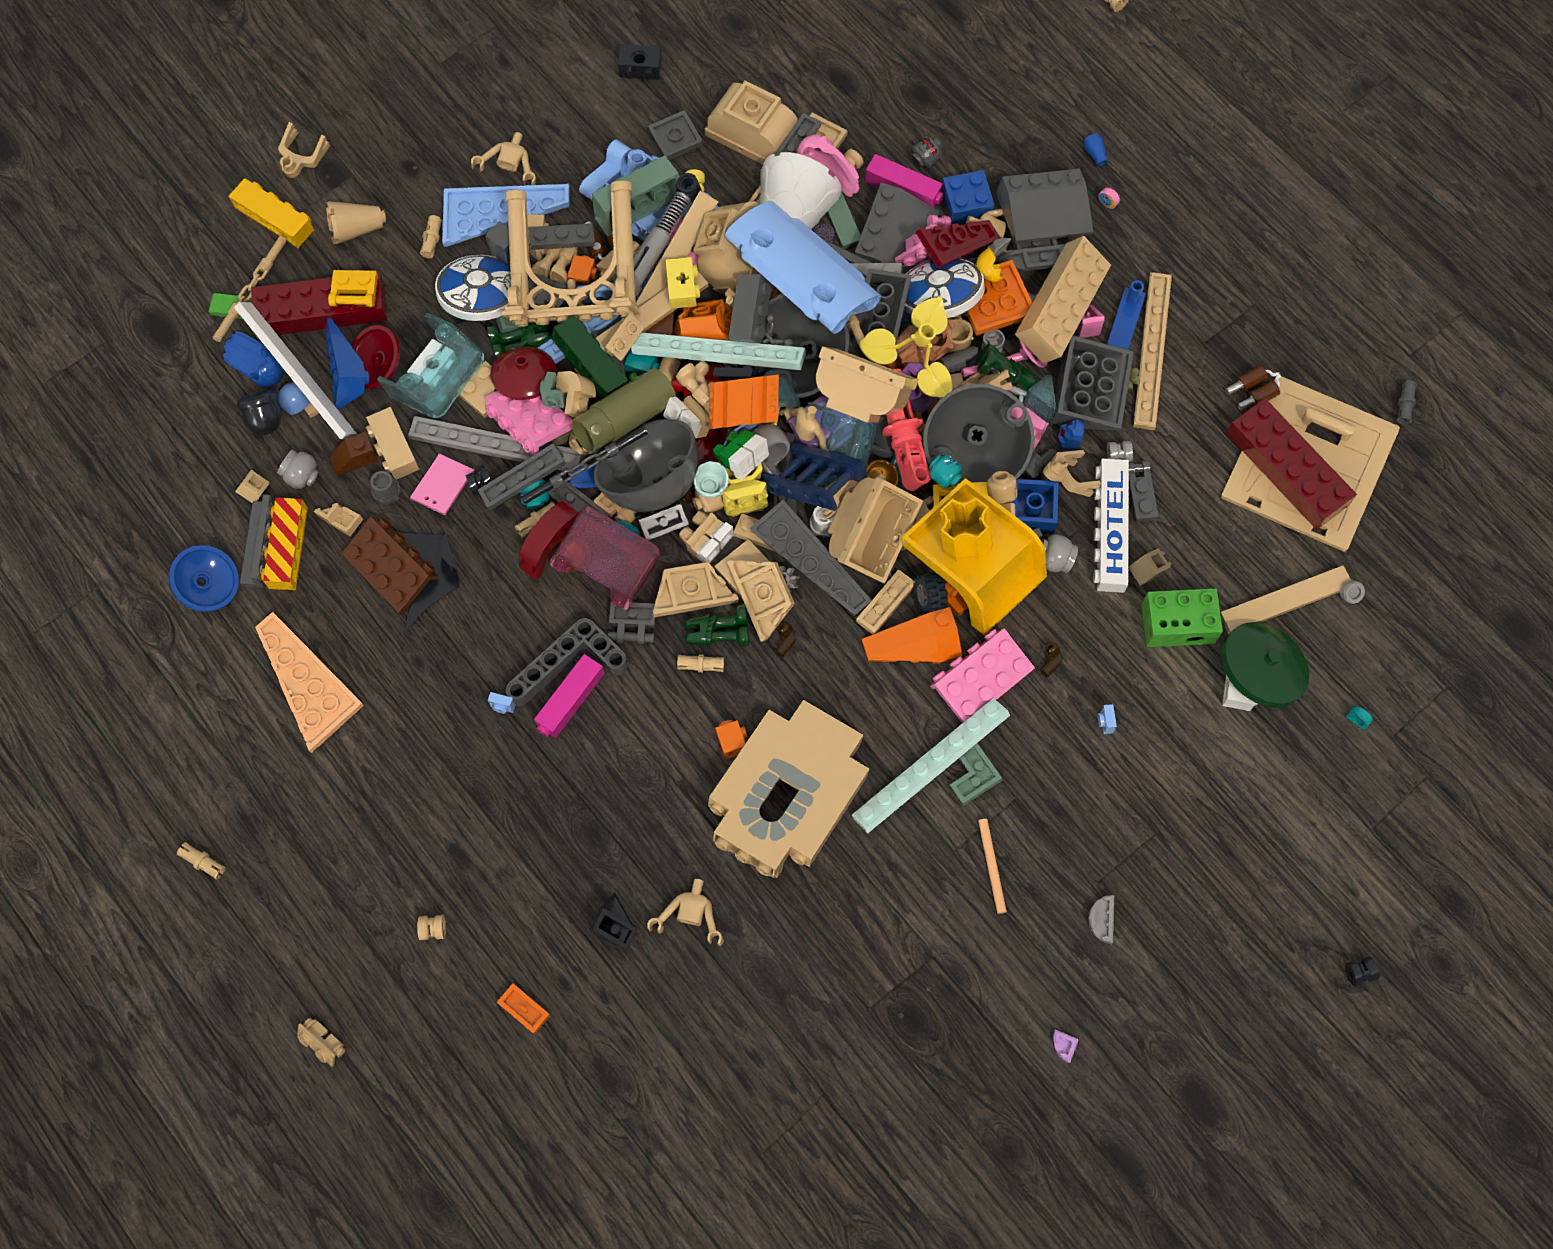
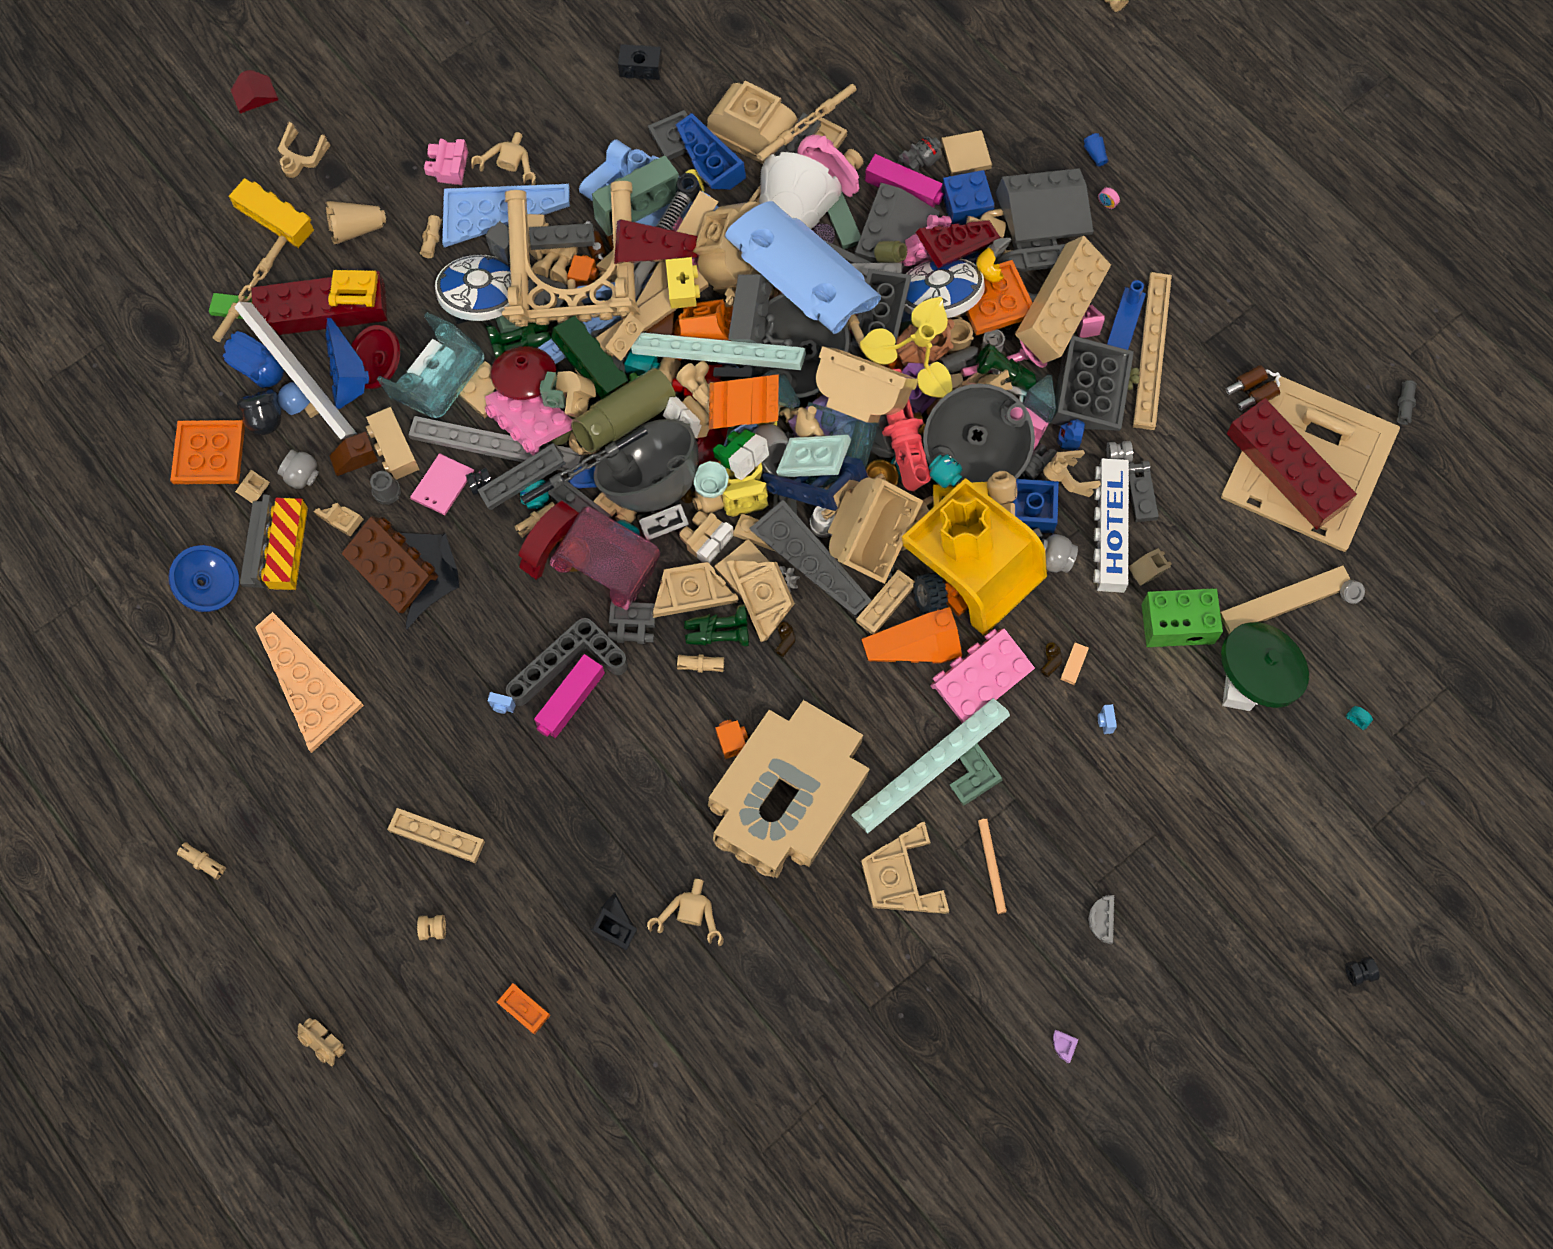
(208, 452): none -> orange plate
(252, 91): none -> dark red slope
(436, 835): none -> tan plate
(449, 161): none -> bright pink hips
(648, 243): none -> dark red wing
(710, 156): none -> blue wedge
(787, 136): none -> tan piece
(813, 456): none -> light aqua tile
(890, 251): none -> olive brick
(892, 879): none -> tan wing
(909, 160): none -> dark grey plate
(966, 153): none -> tan tile
(1074, 663): none -> light nougat piece

